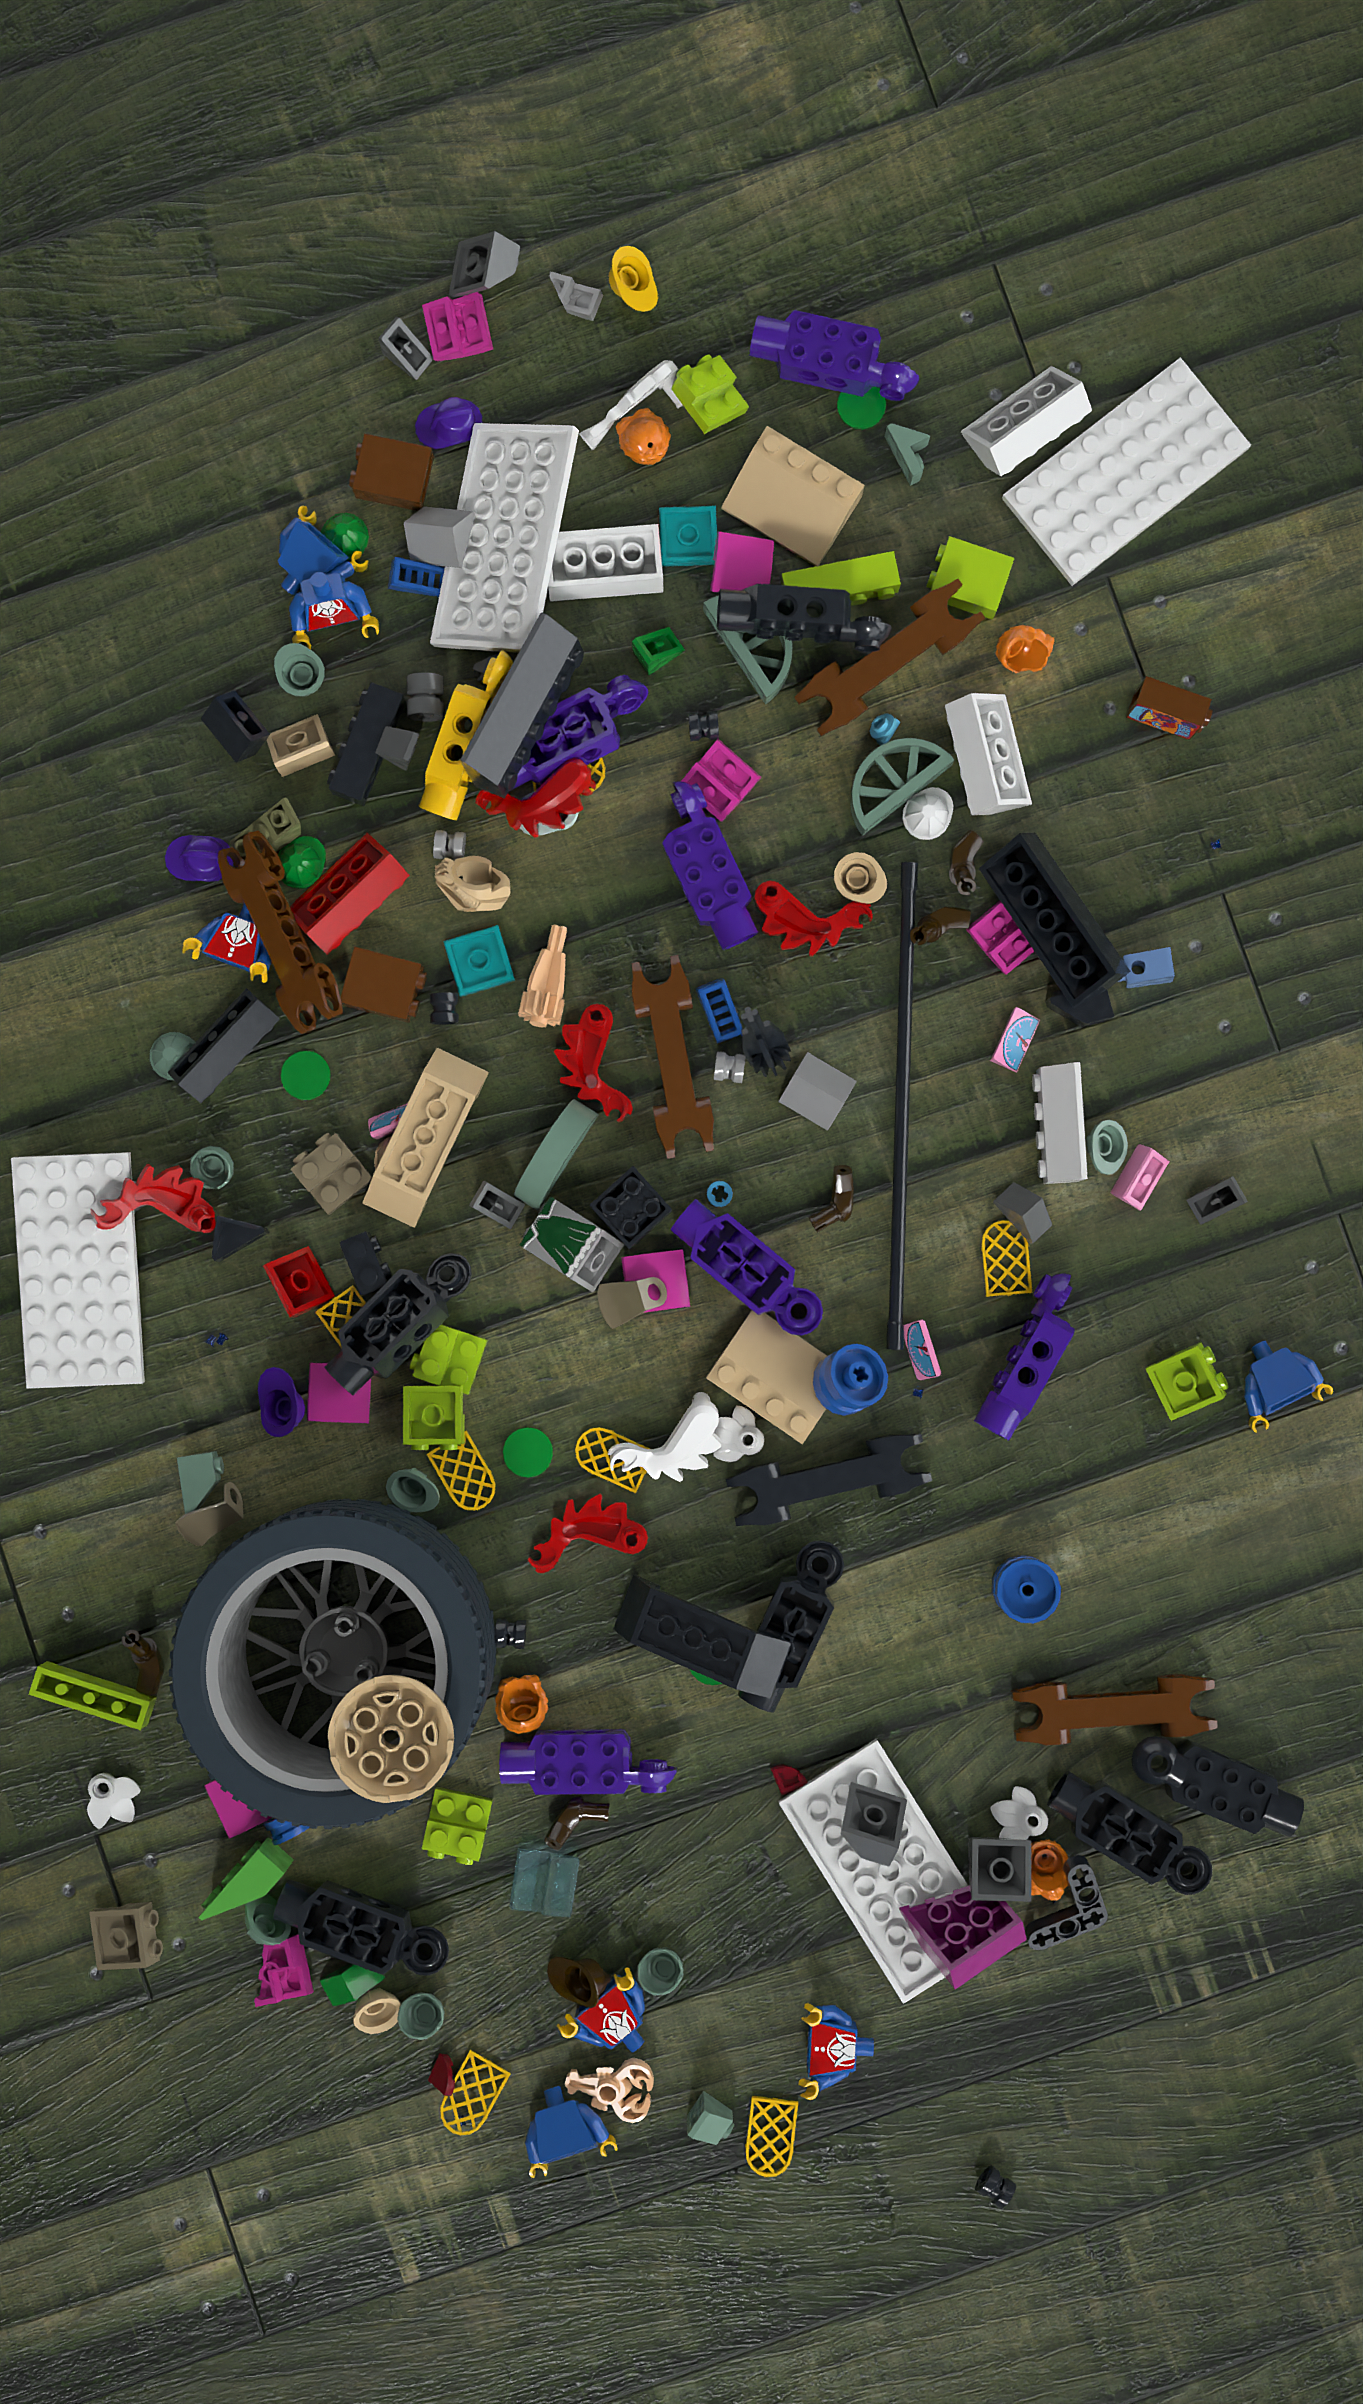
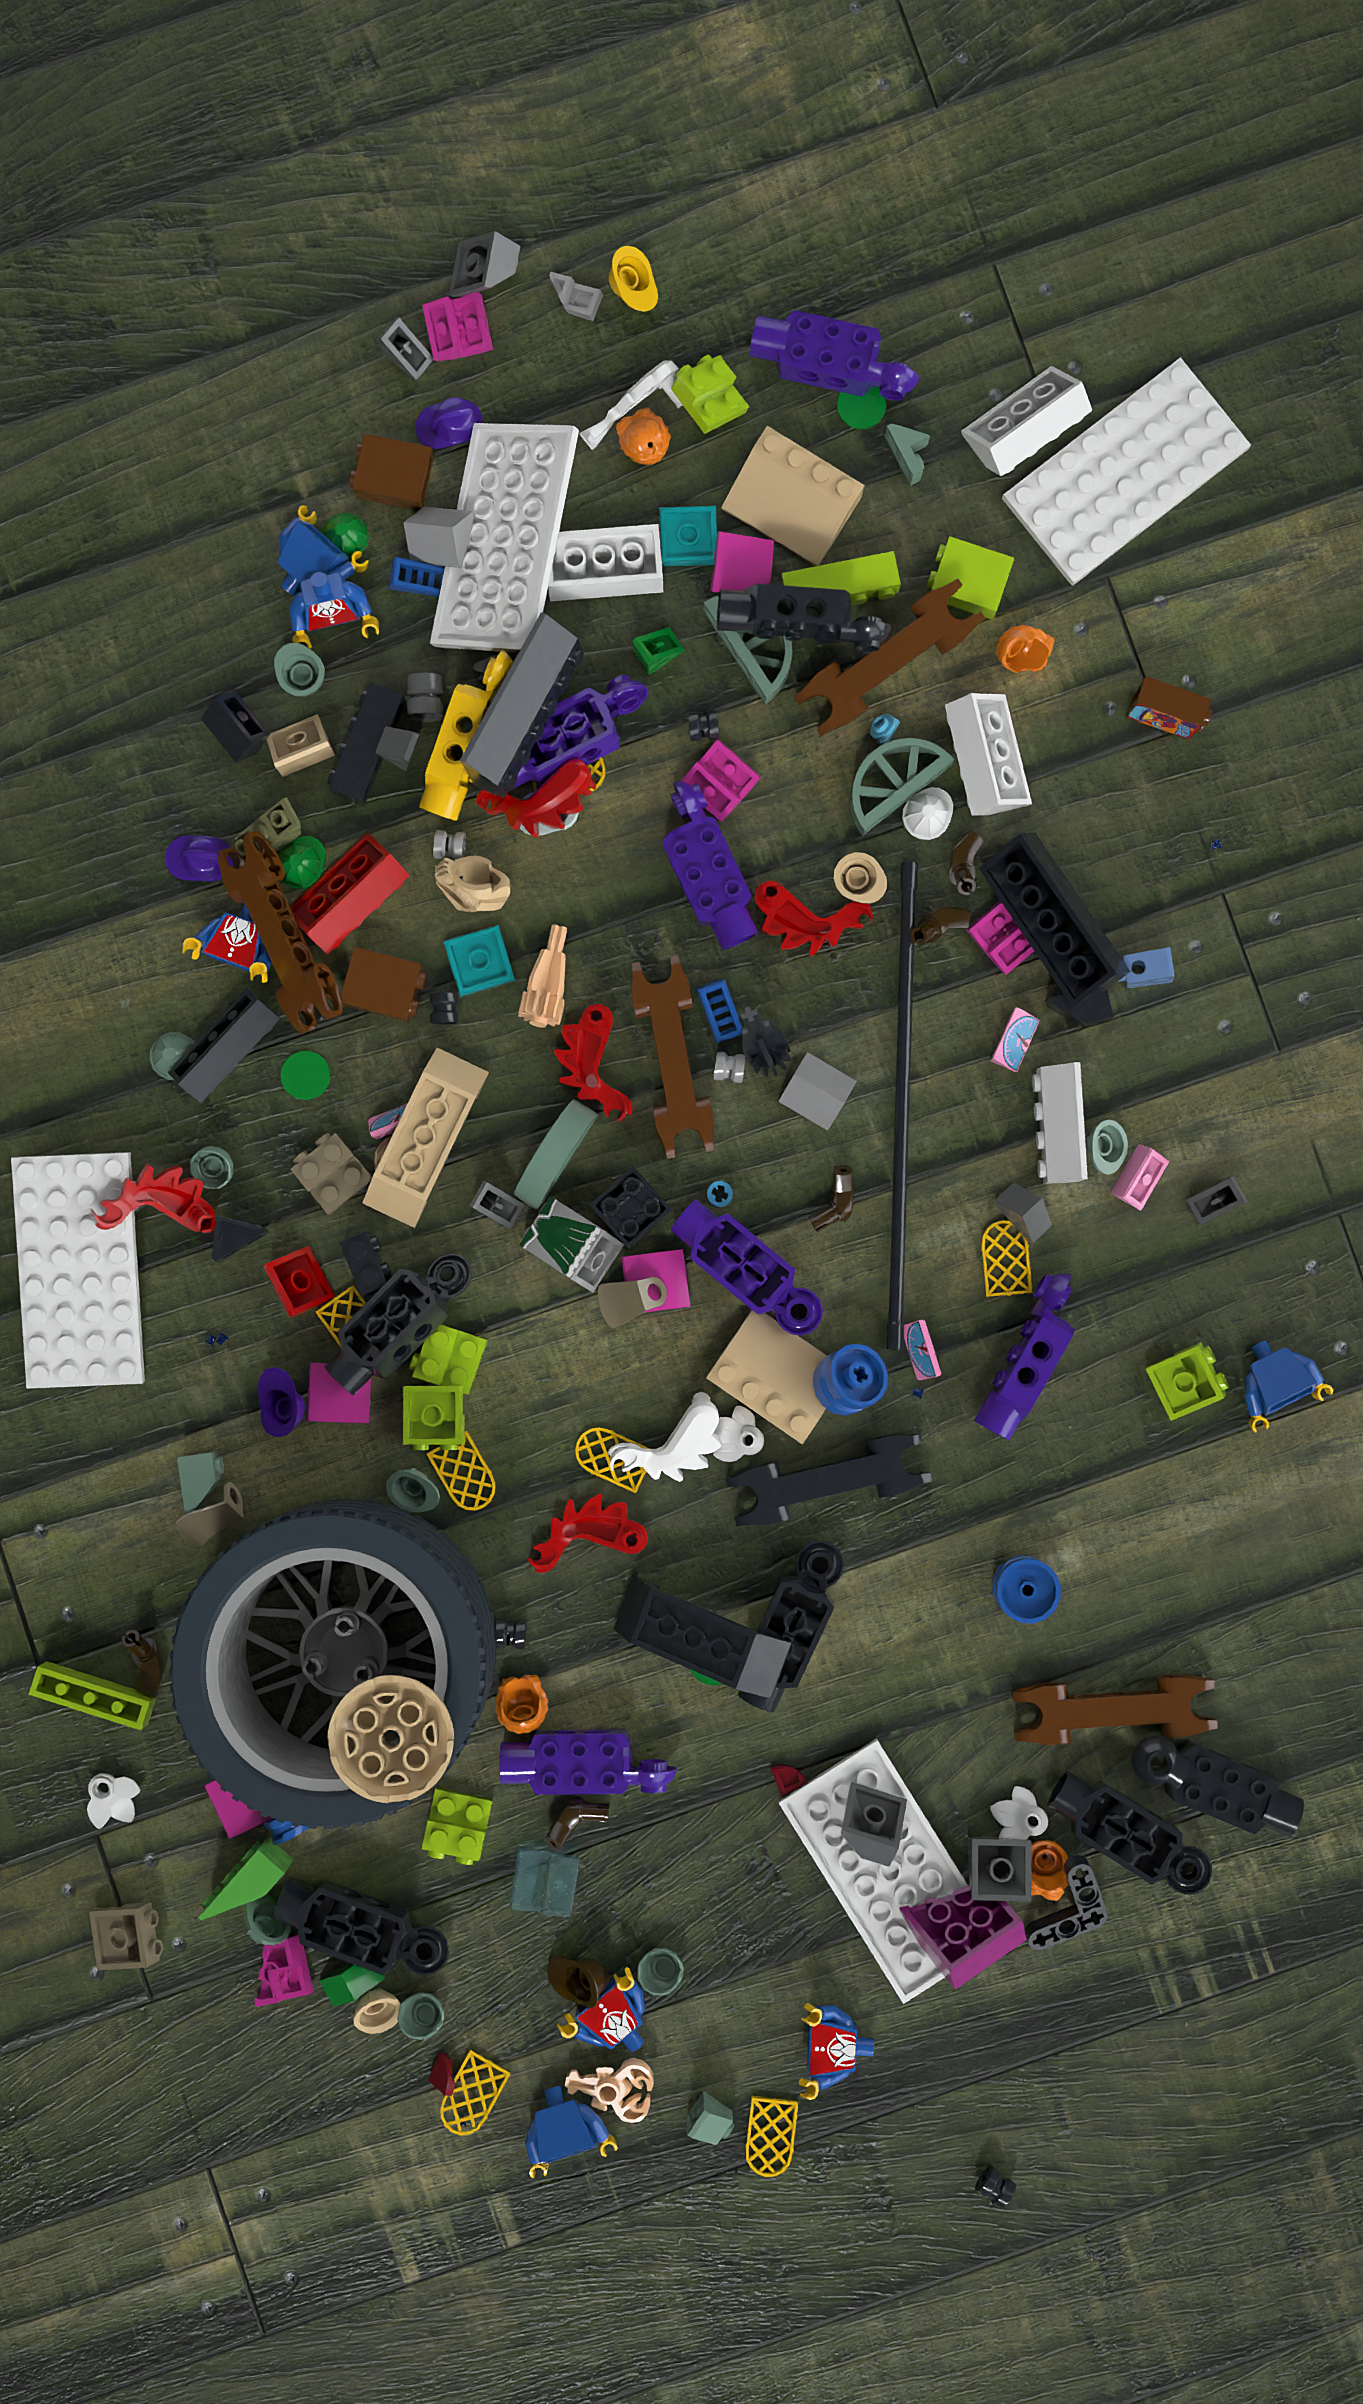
(527, 1452): green piece -> none

